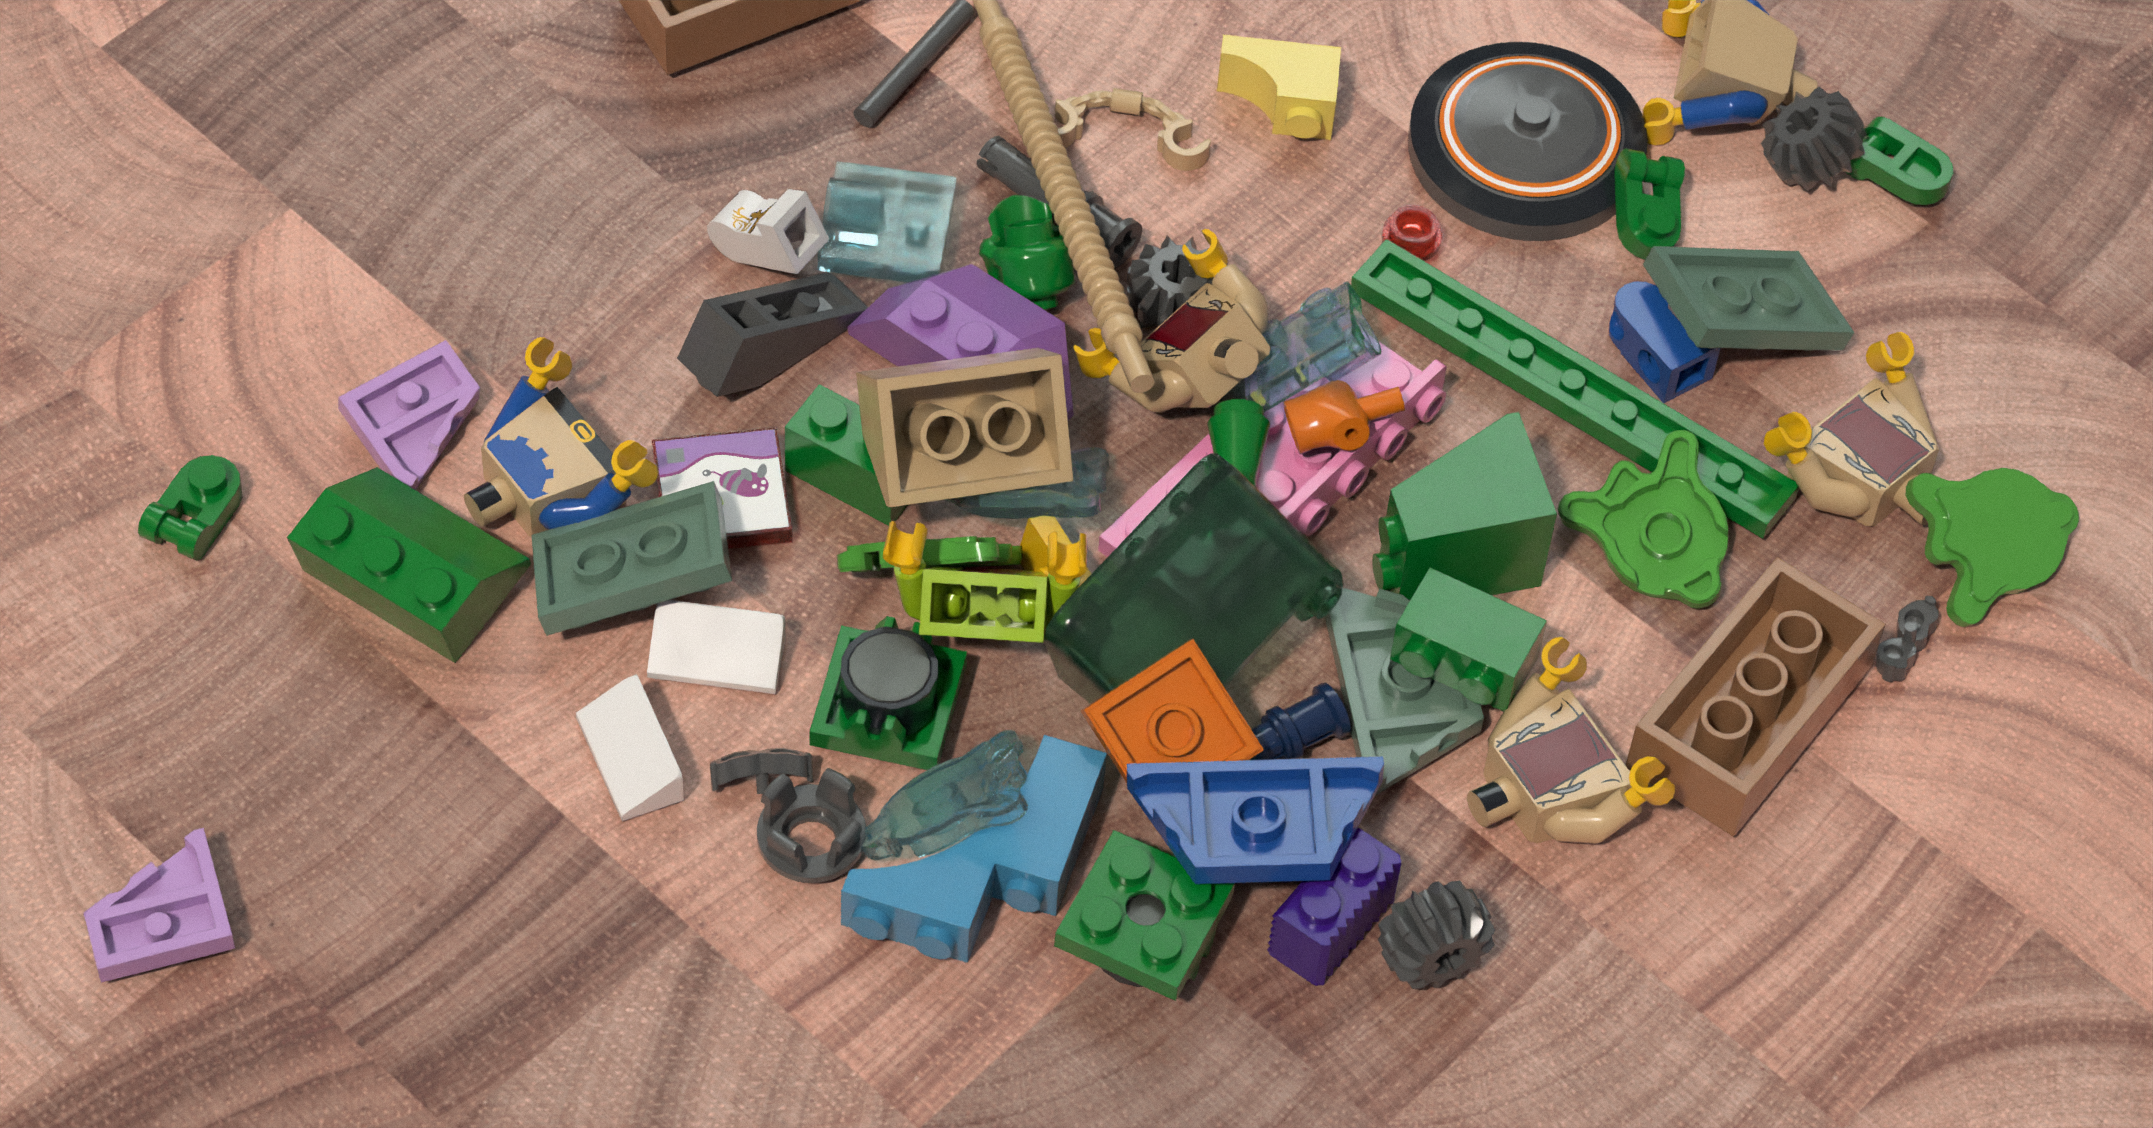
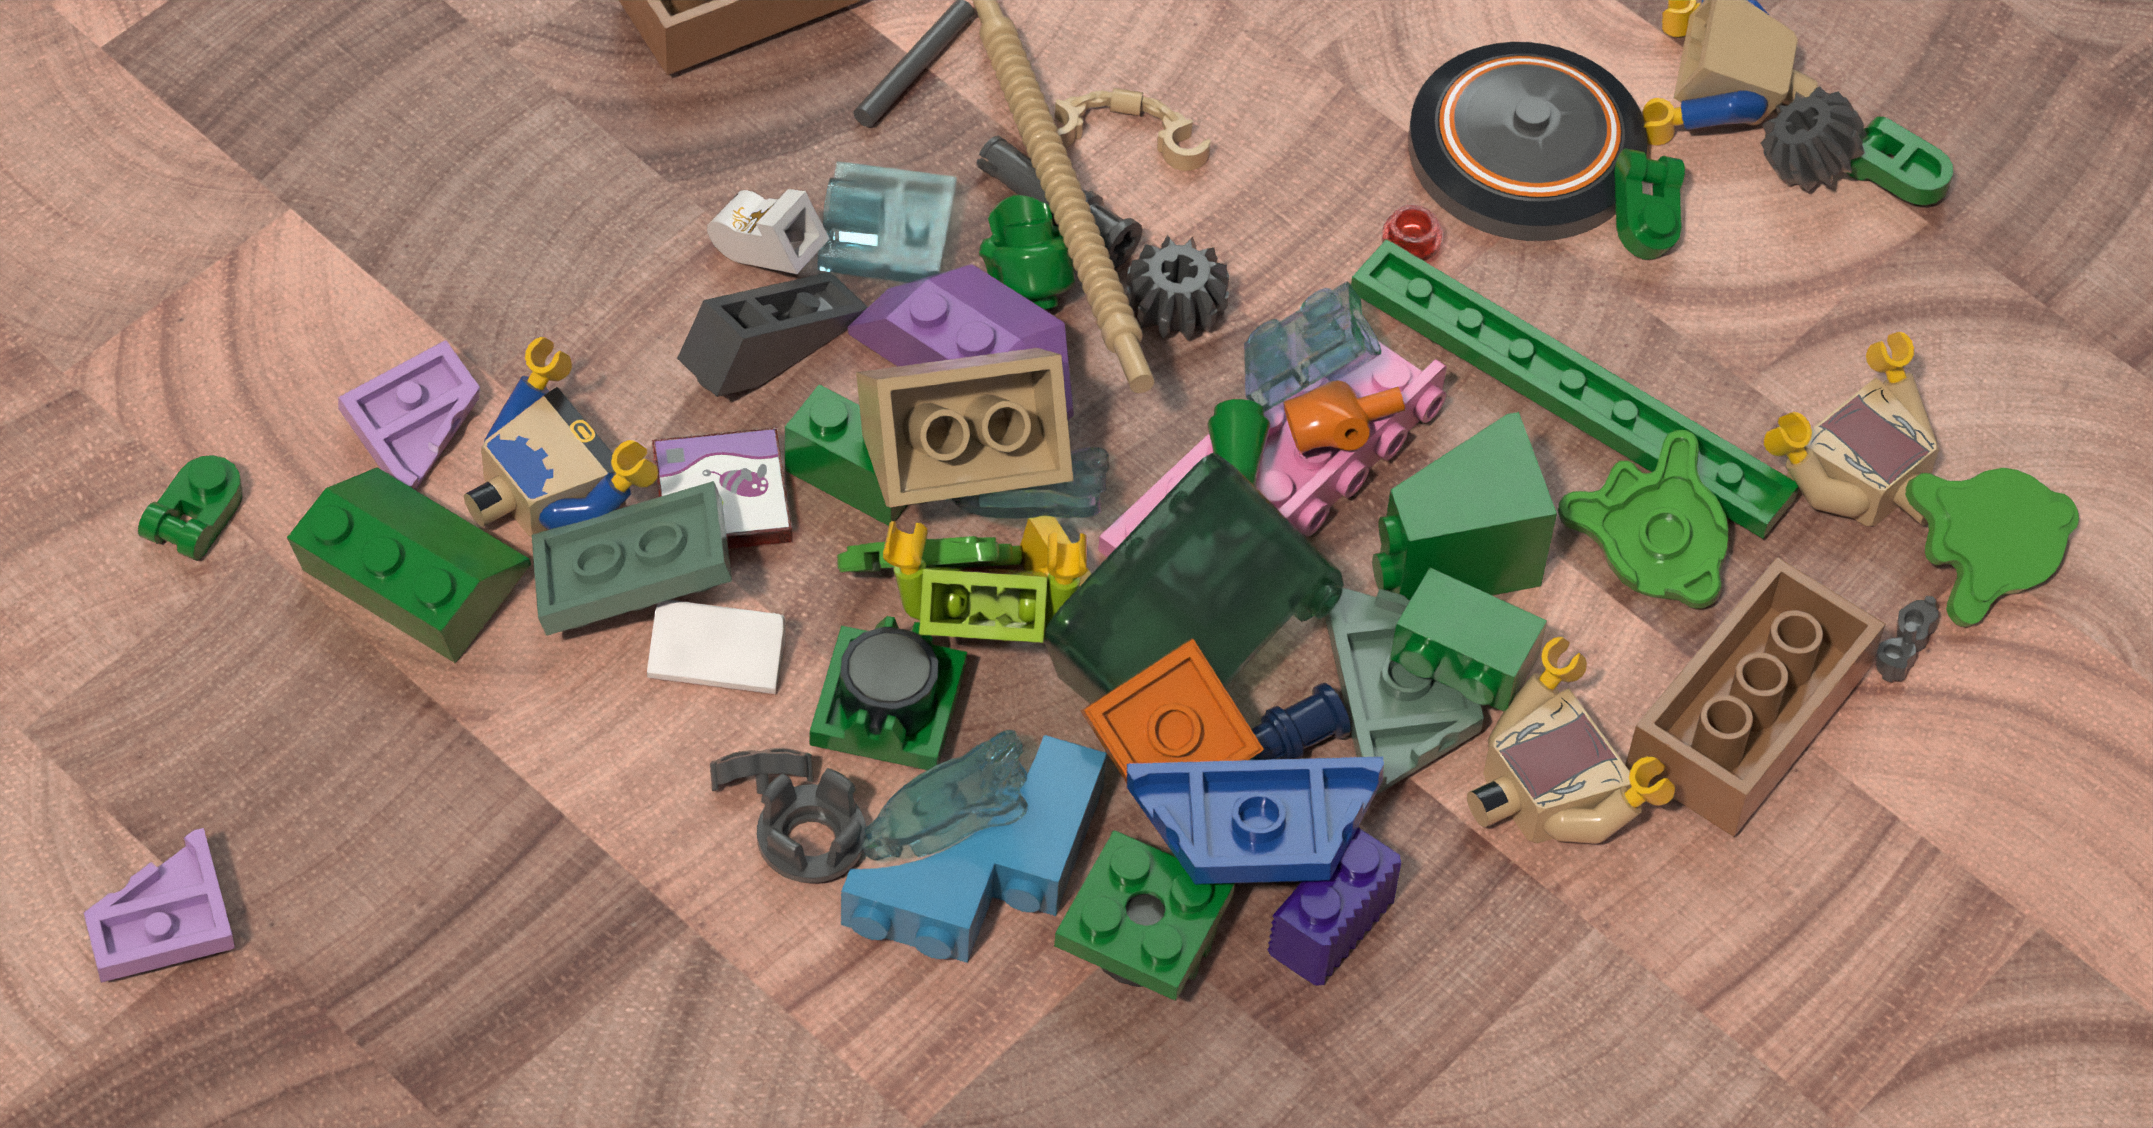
(631, 750): white slope -> none
(1201, 346): tan torso -> none
(1284, 79): light yellow arch -> none
(1436, 934): dark grey gear -> none
(1658, 342): blue leg -> none
(1747, 299): sand green plate -> none

